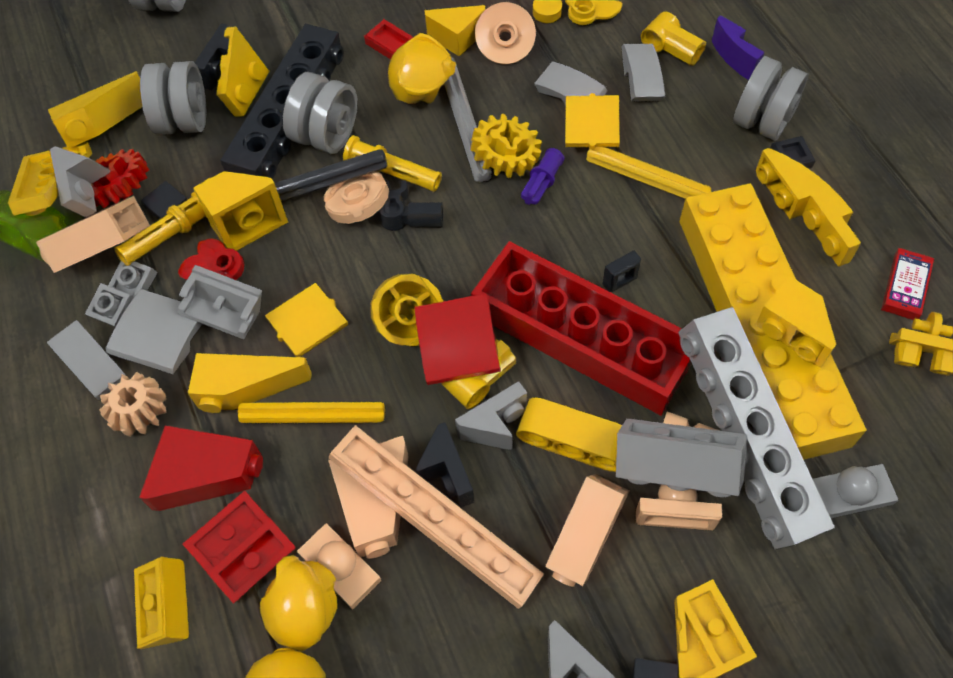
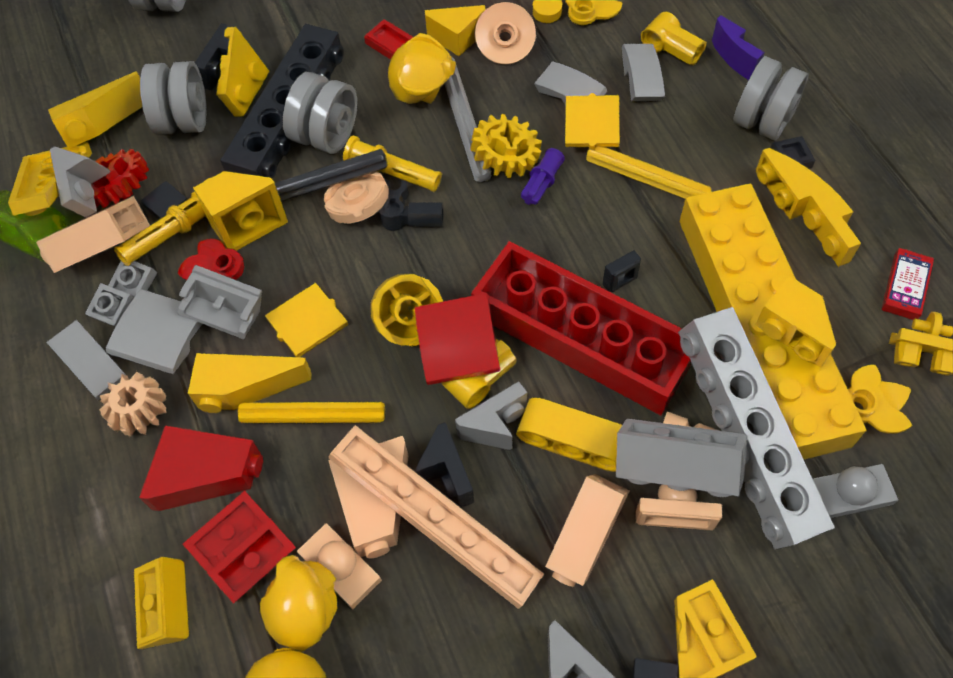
(880, 400): none -> yellow plate

